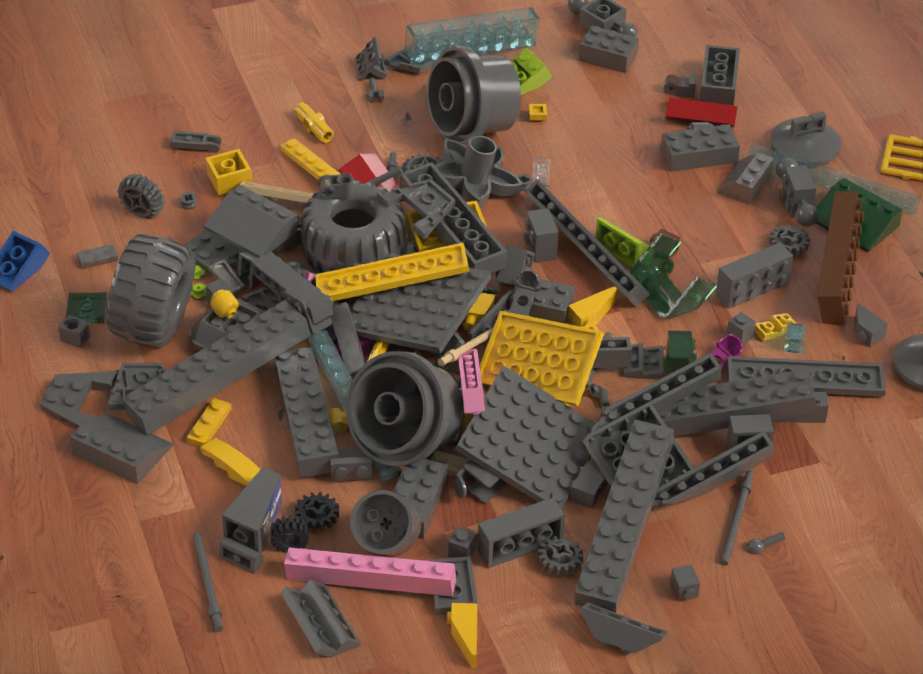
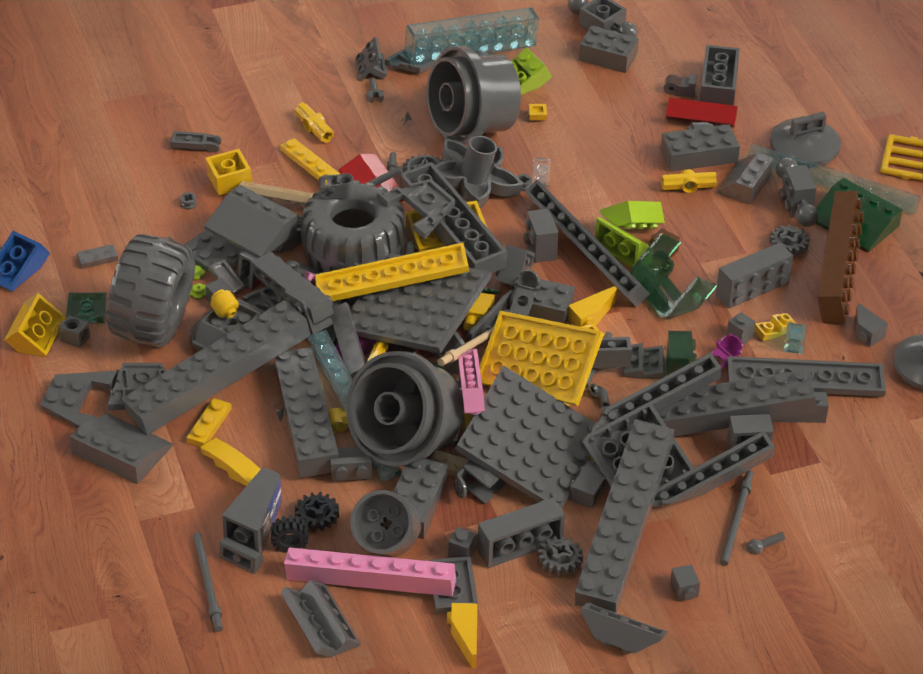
(35, 327): none -> yellow slope
(141, 196): dark grey gear -> none
(635, 214): none -> lime slope
(688, 181): none -> yellow piece

